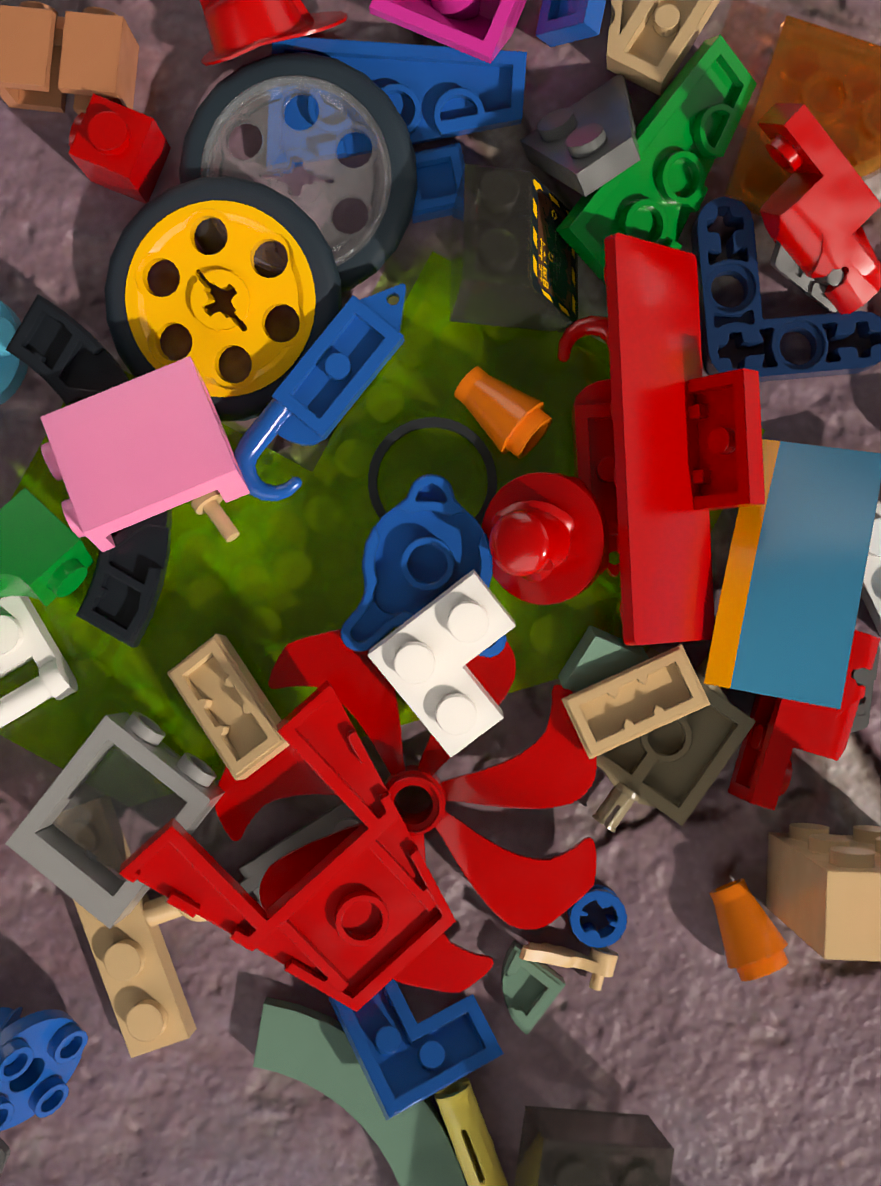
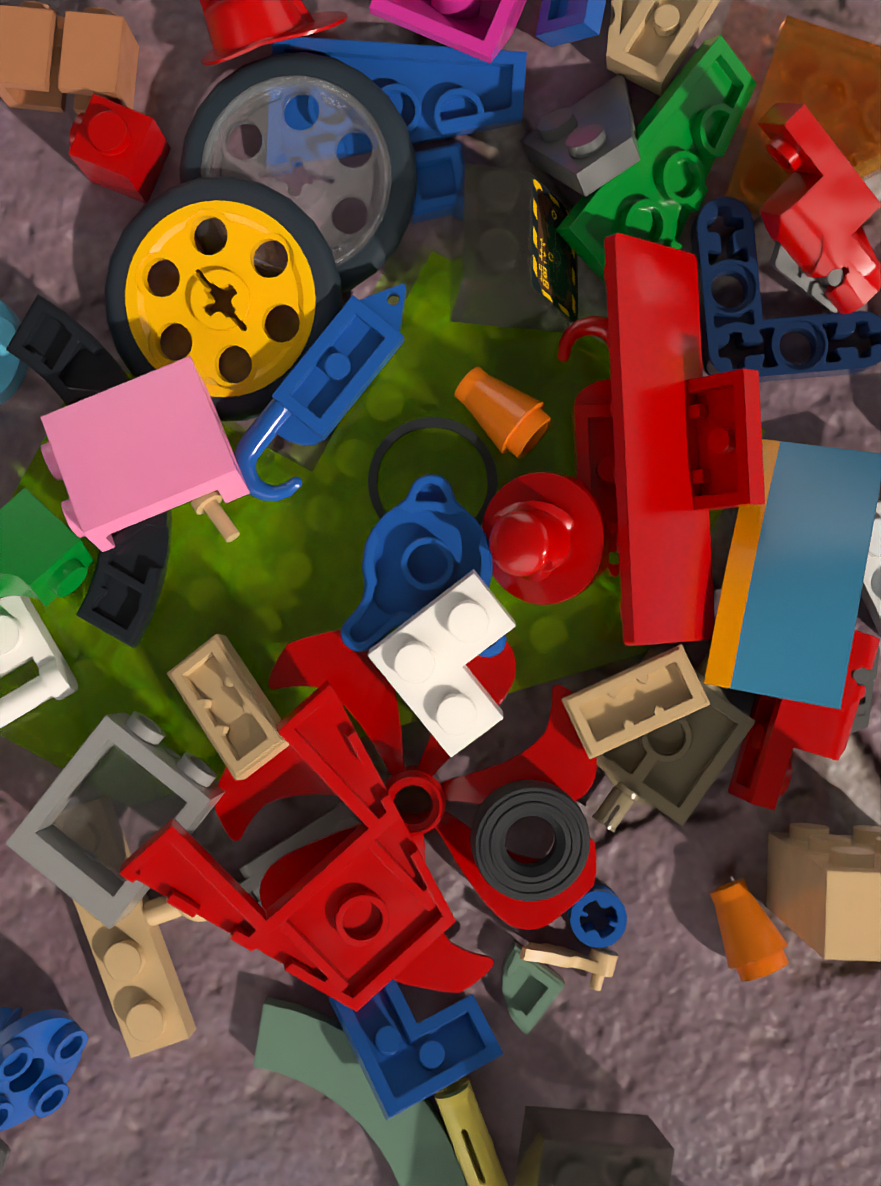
(553, 872): none -> black tyre
(598, 658): sand green tile -> none

